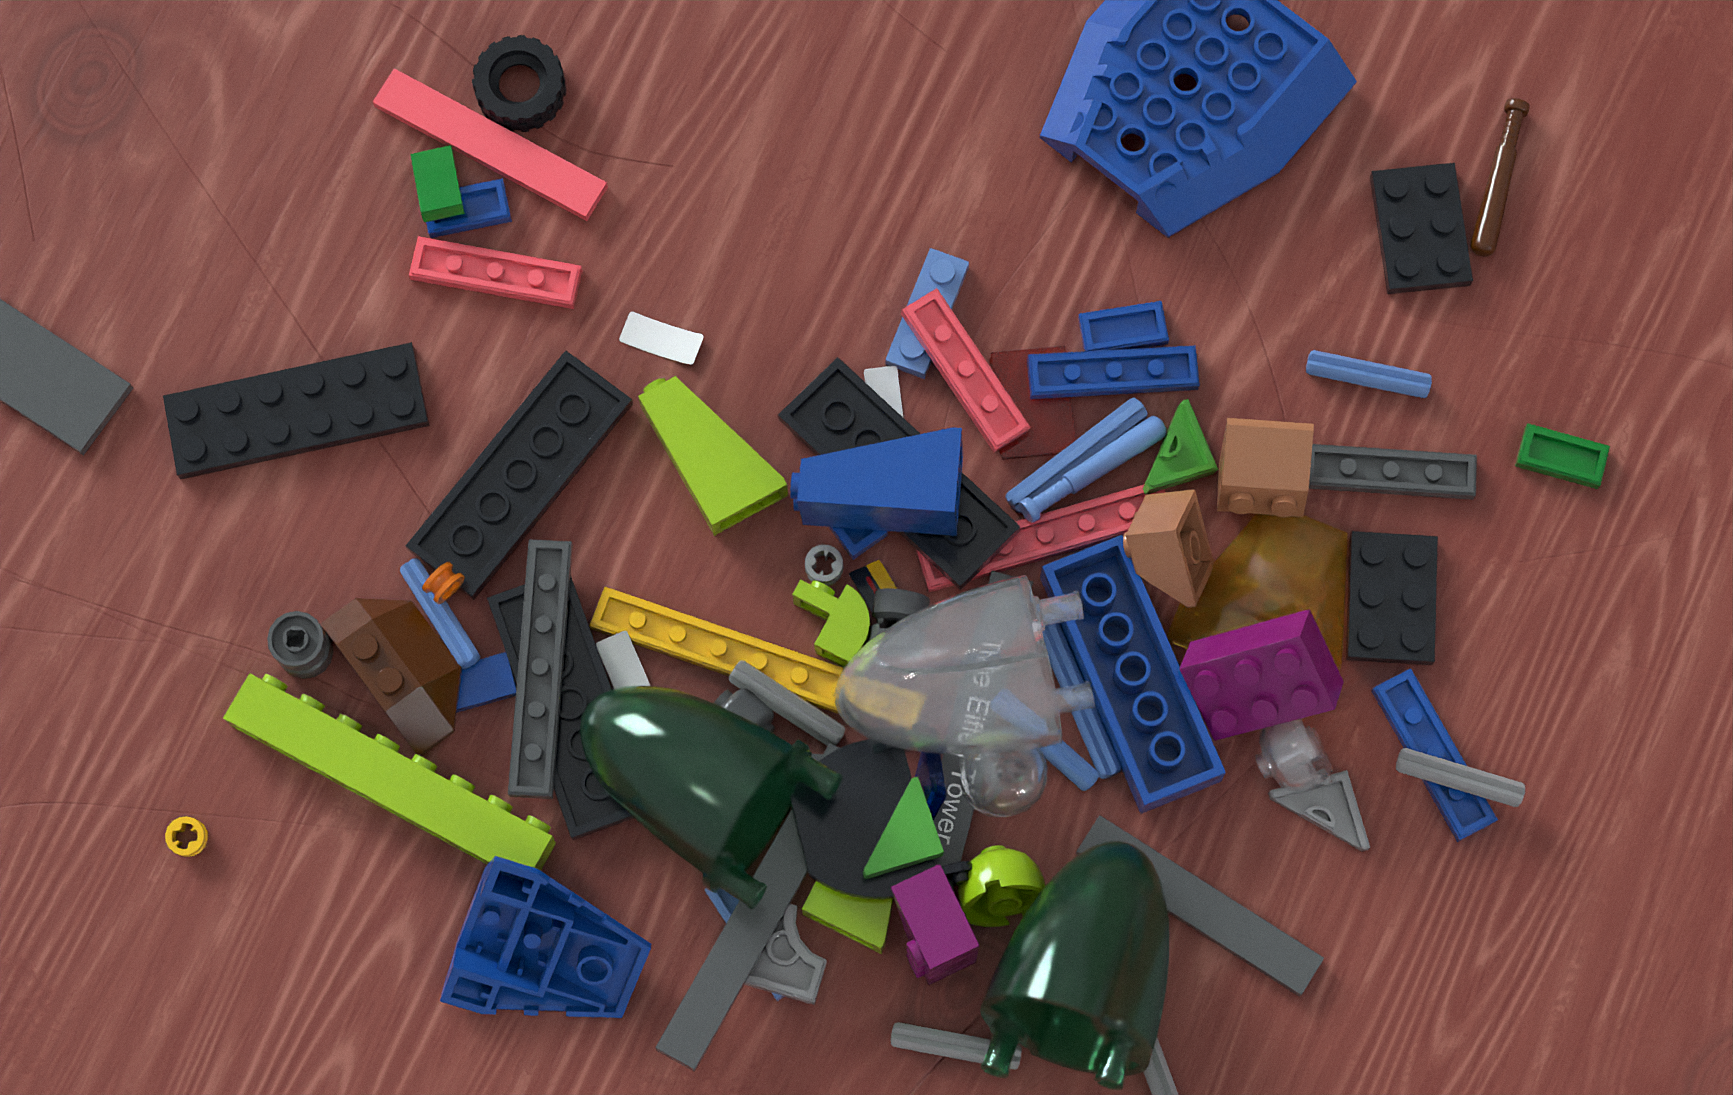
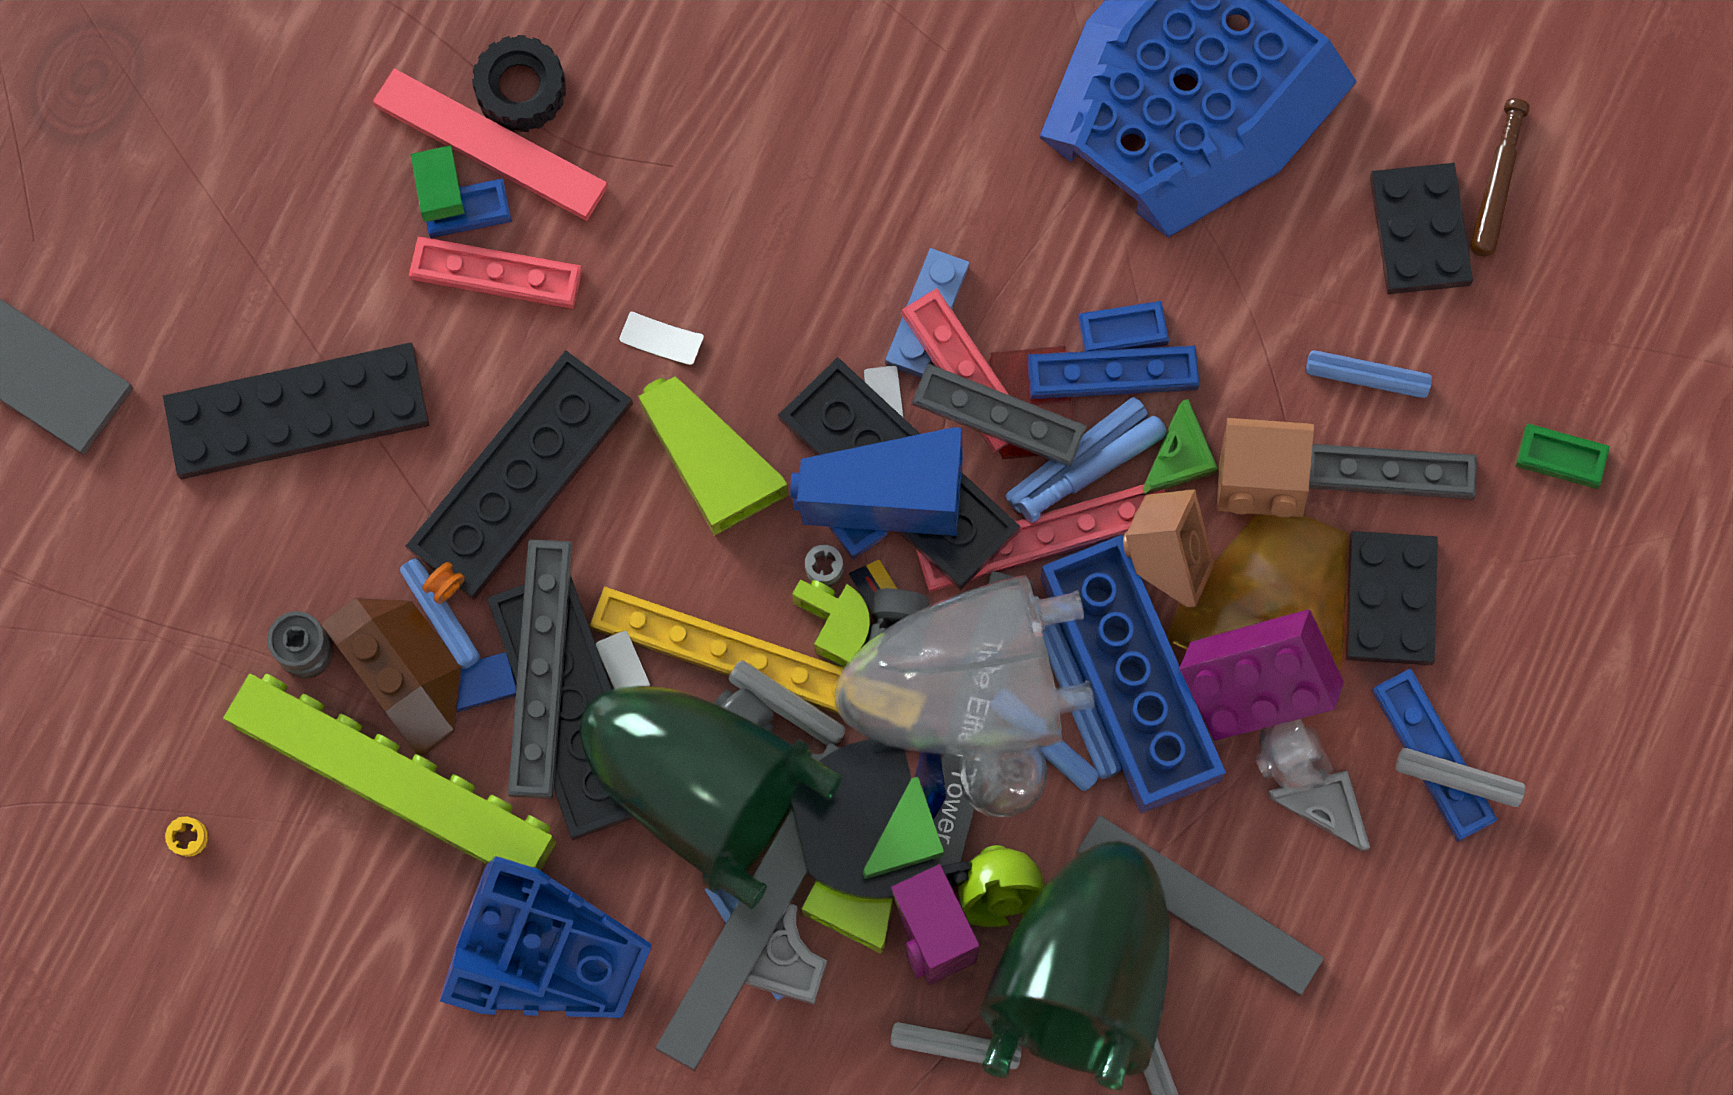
(998, 415): none -> dark grey tile

